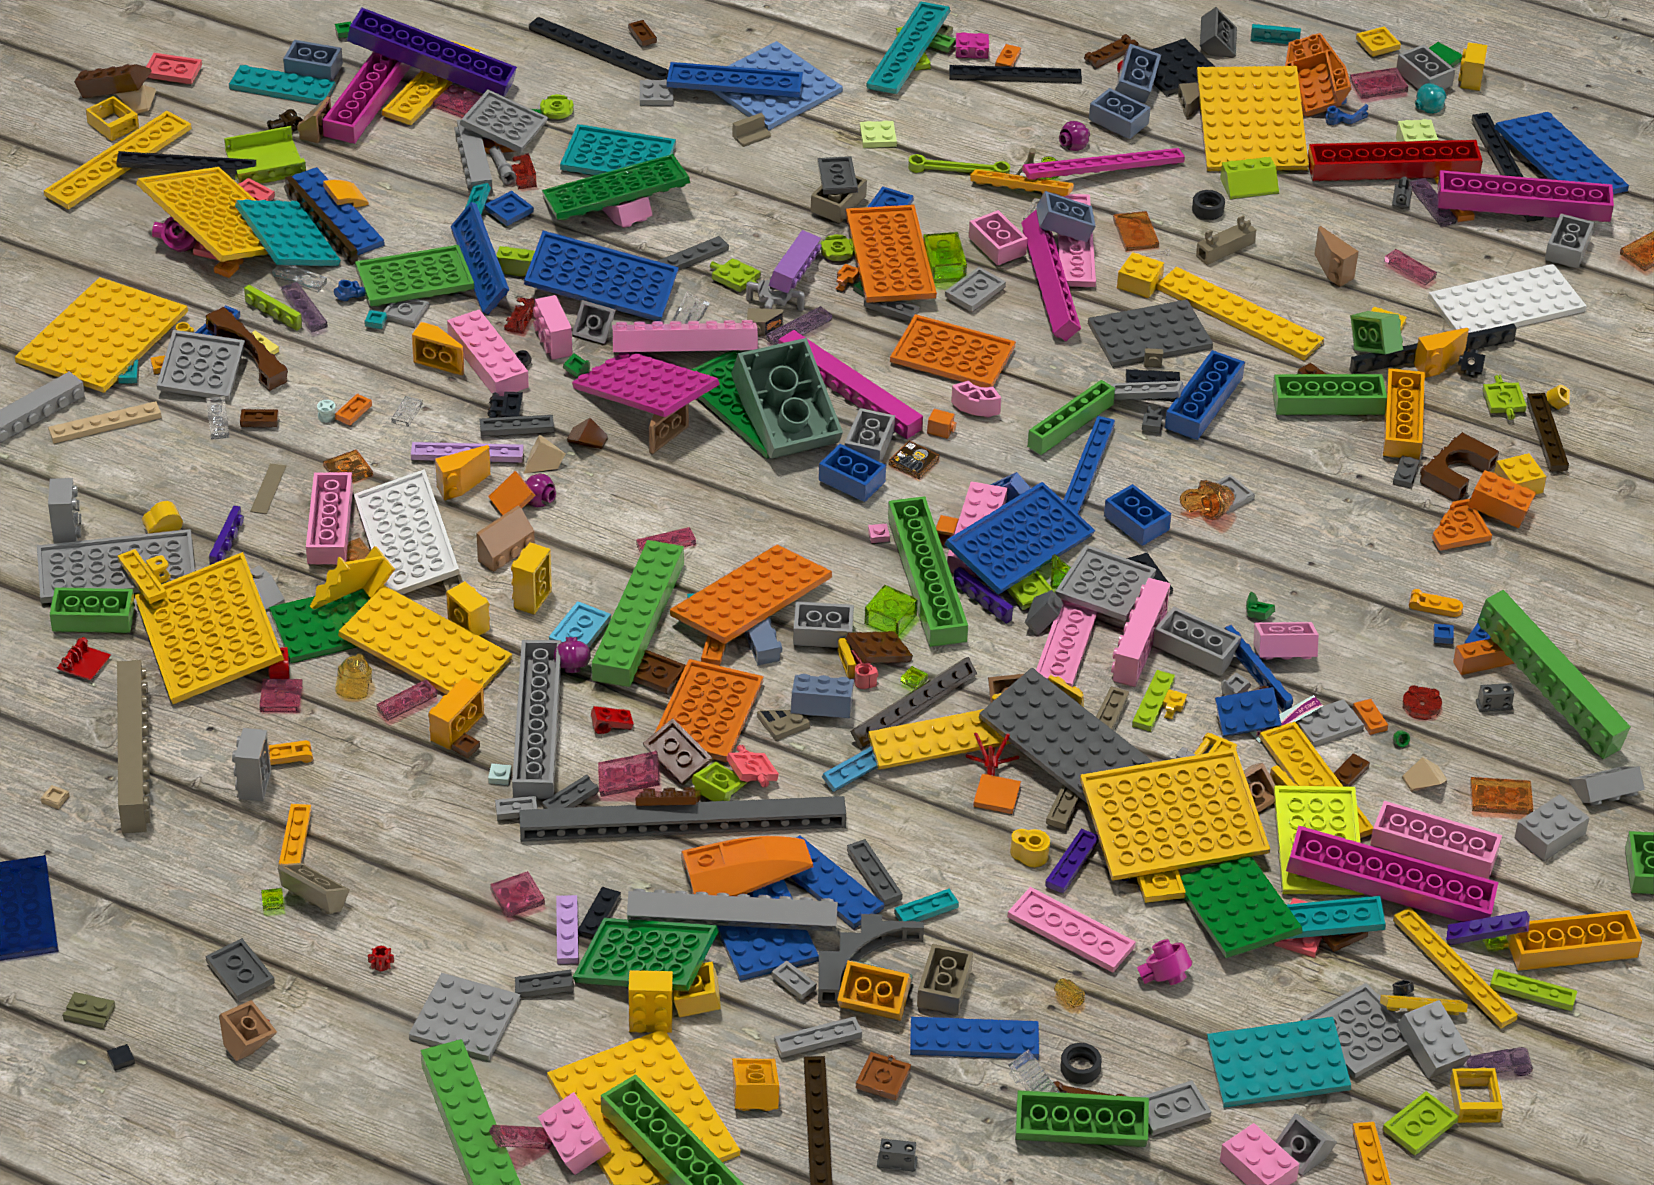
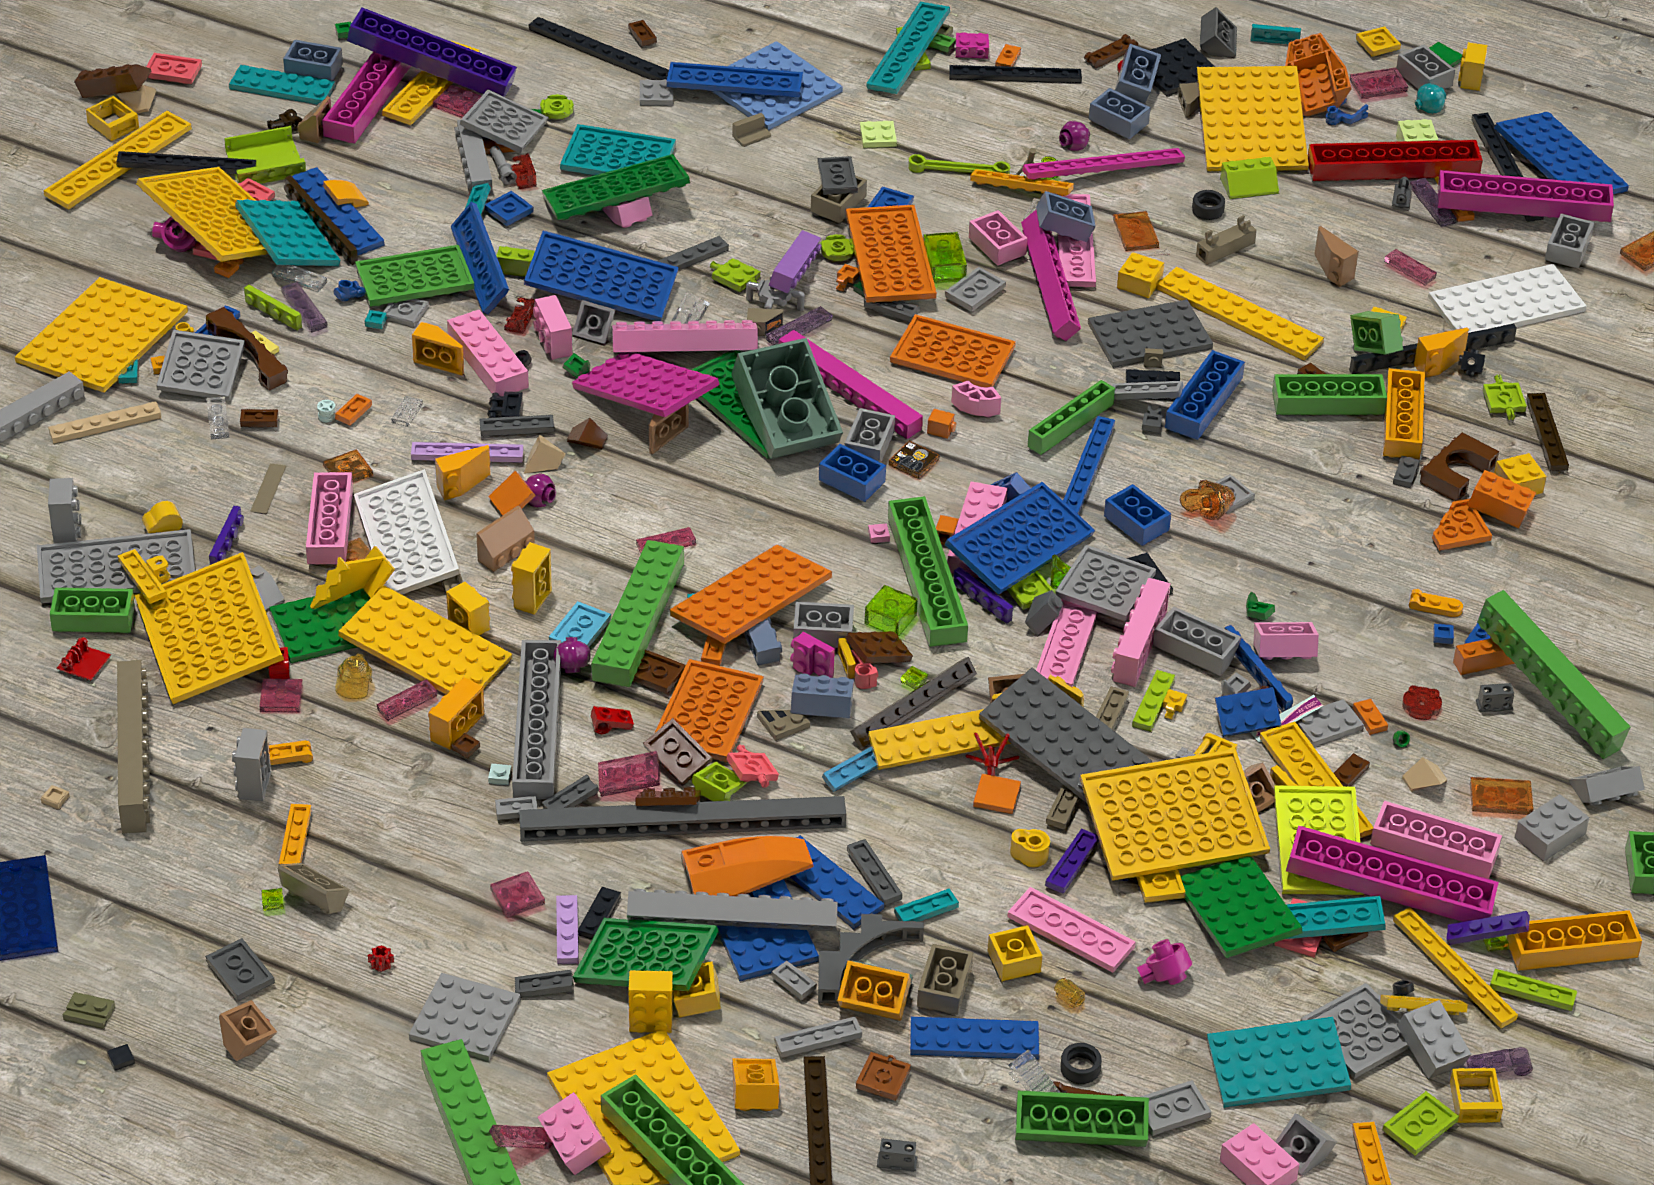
(812, 656): none -> dark pink plate
(1014, 953): none -> yellow brick
(1558, 396): yellow plate -> none

